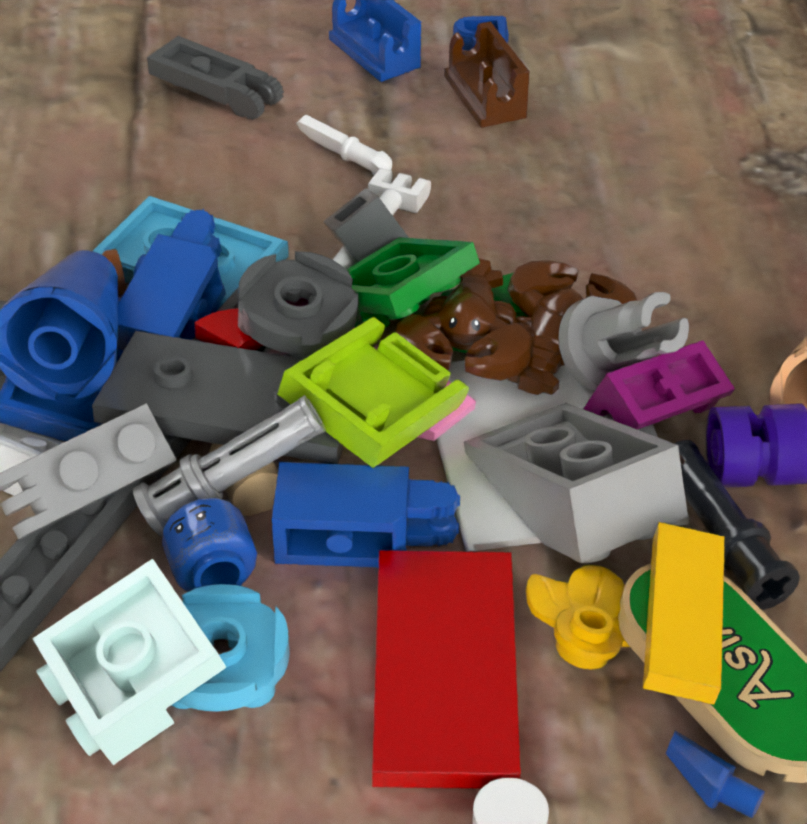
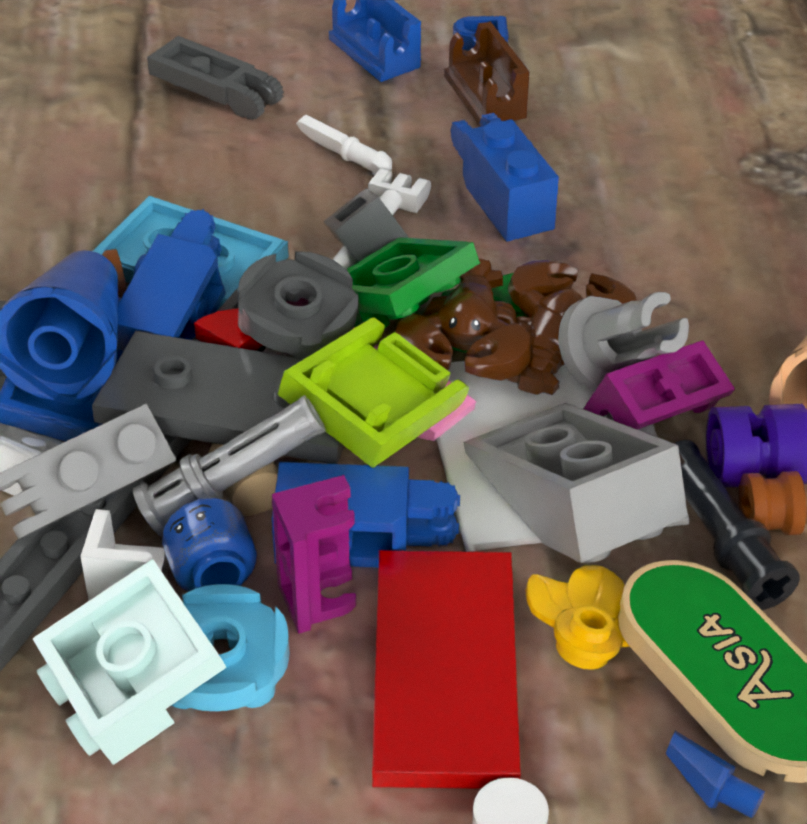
(108, 562): none -> white panel
(313, 549): none -> magenta hinge
(507, 176): none -> blue hinge
(685, 614): yellow tile -> none
(775, 501): none -> dark orange wheel

